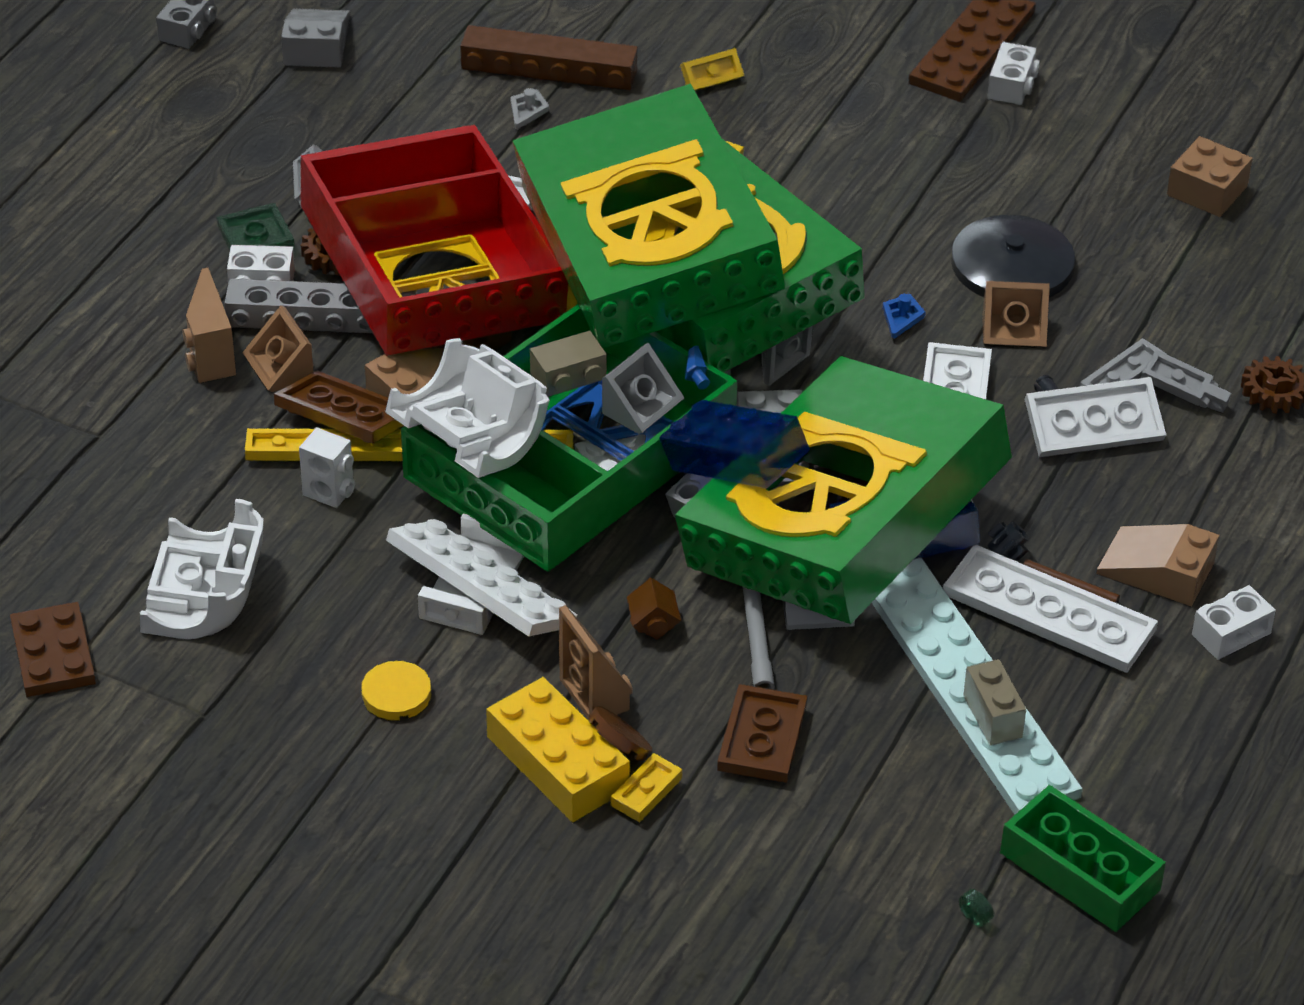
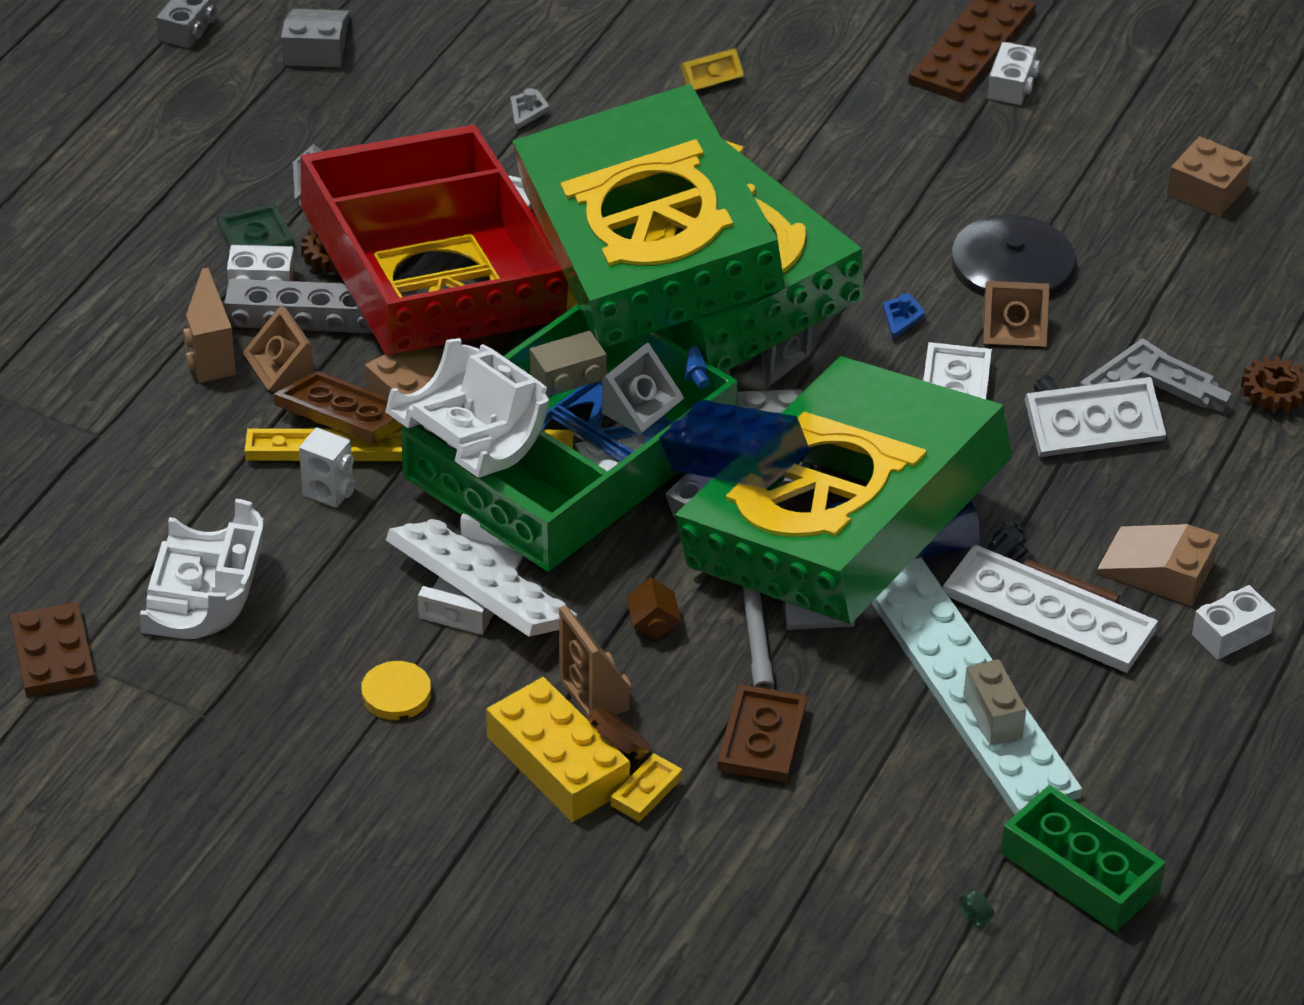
(549, 57): reddish brown brick -> none

